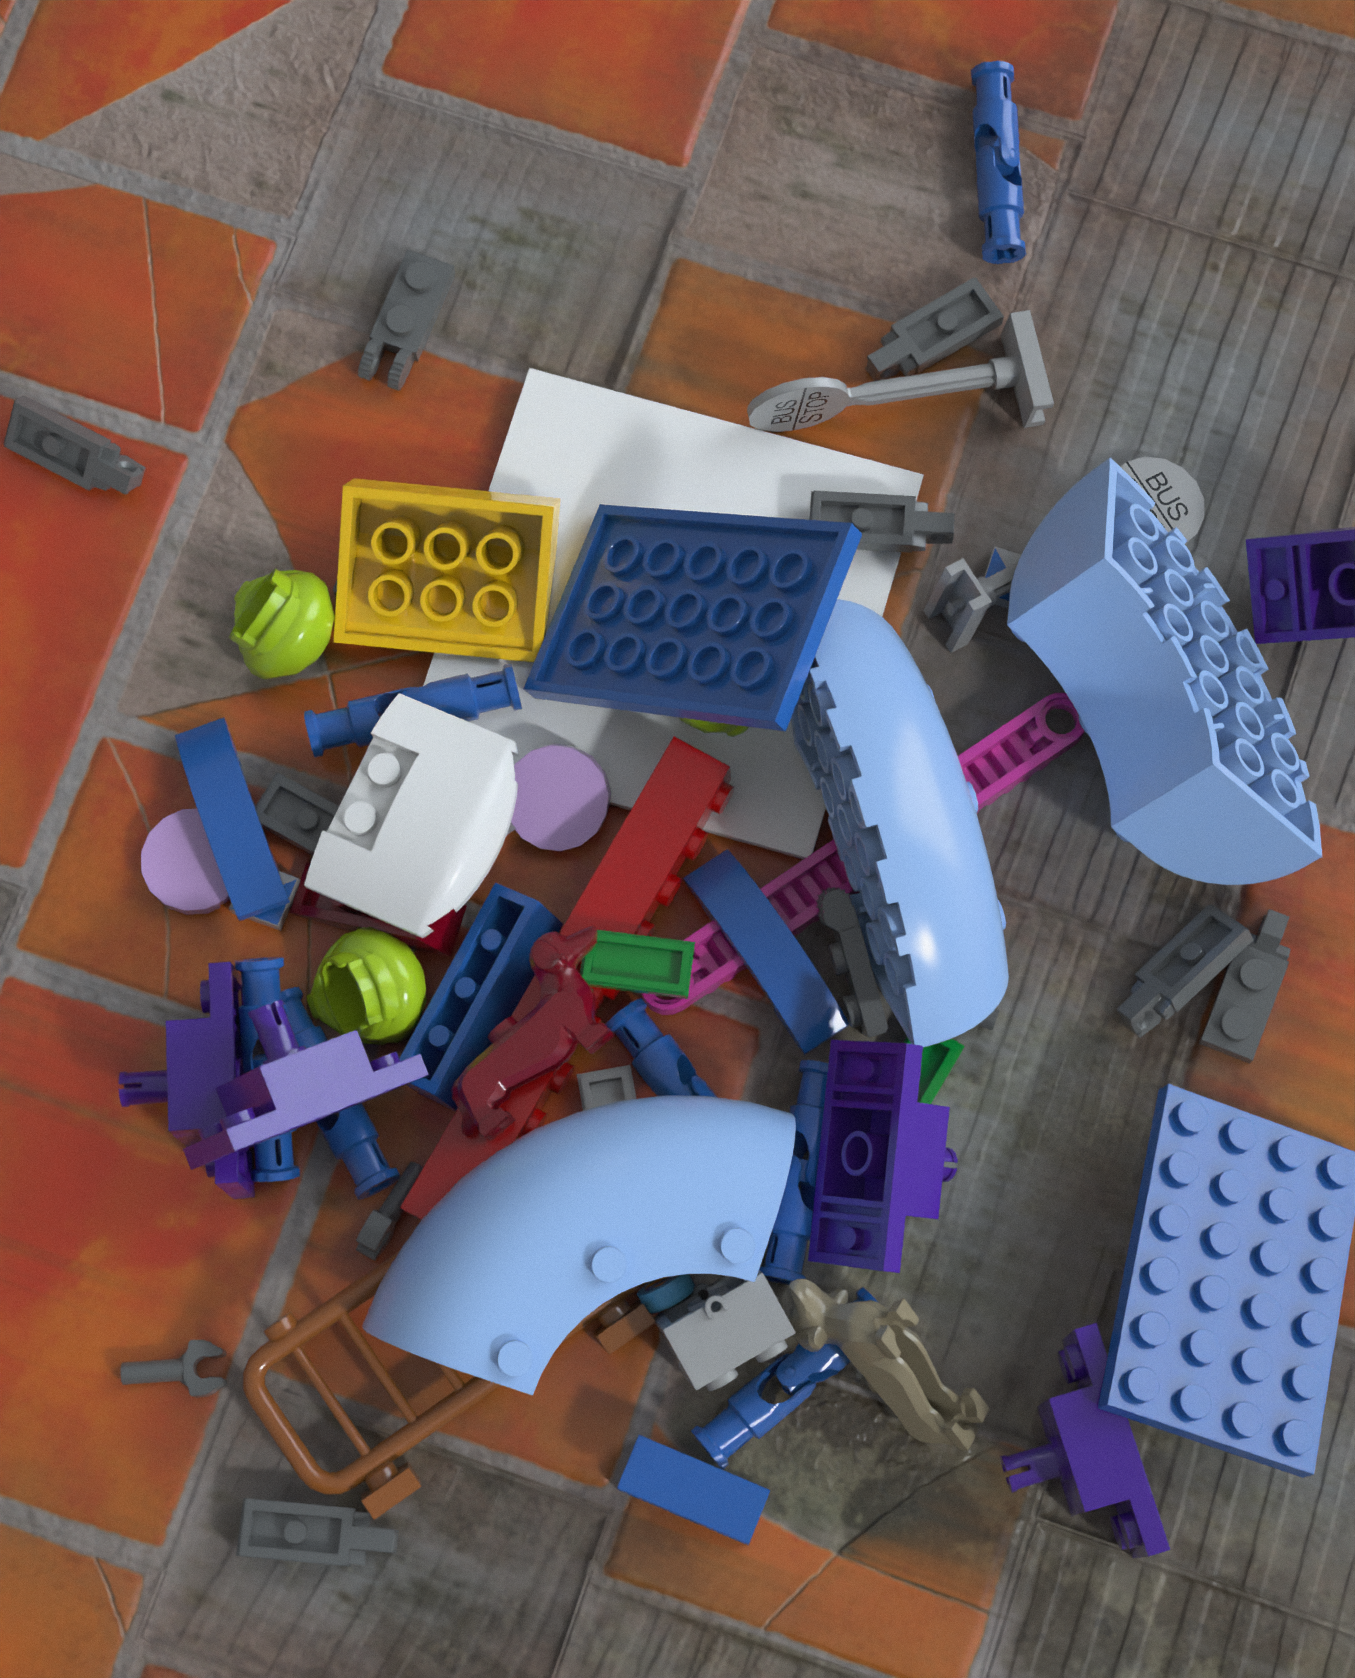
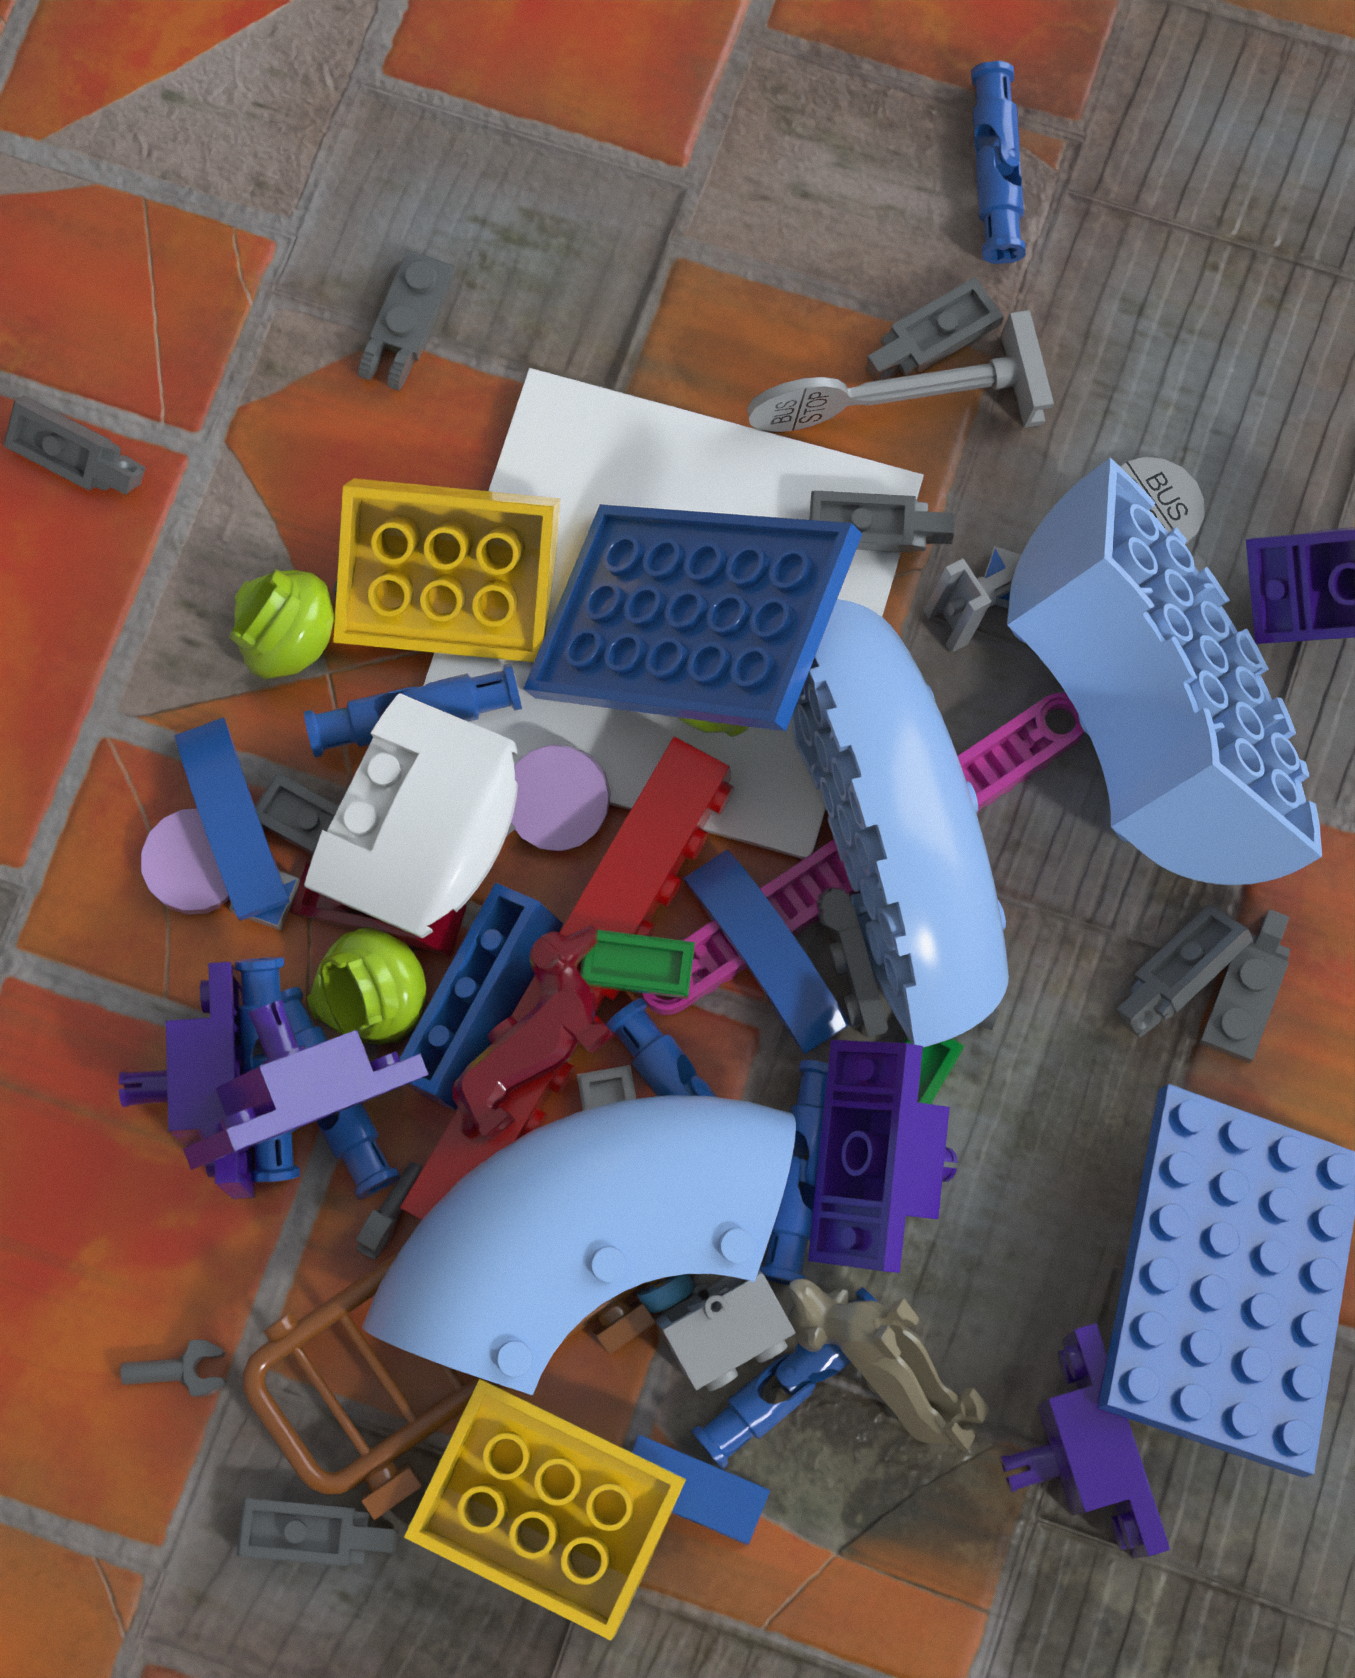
(545, 1509): none -> yellow slope

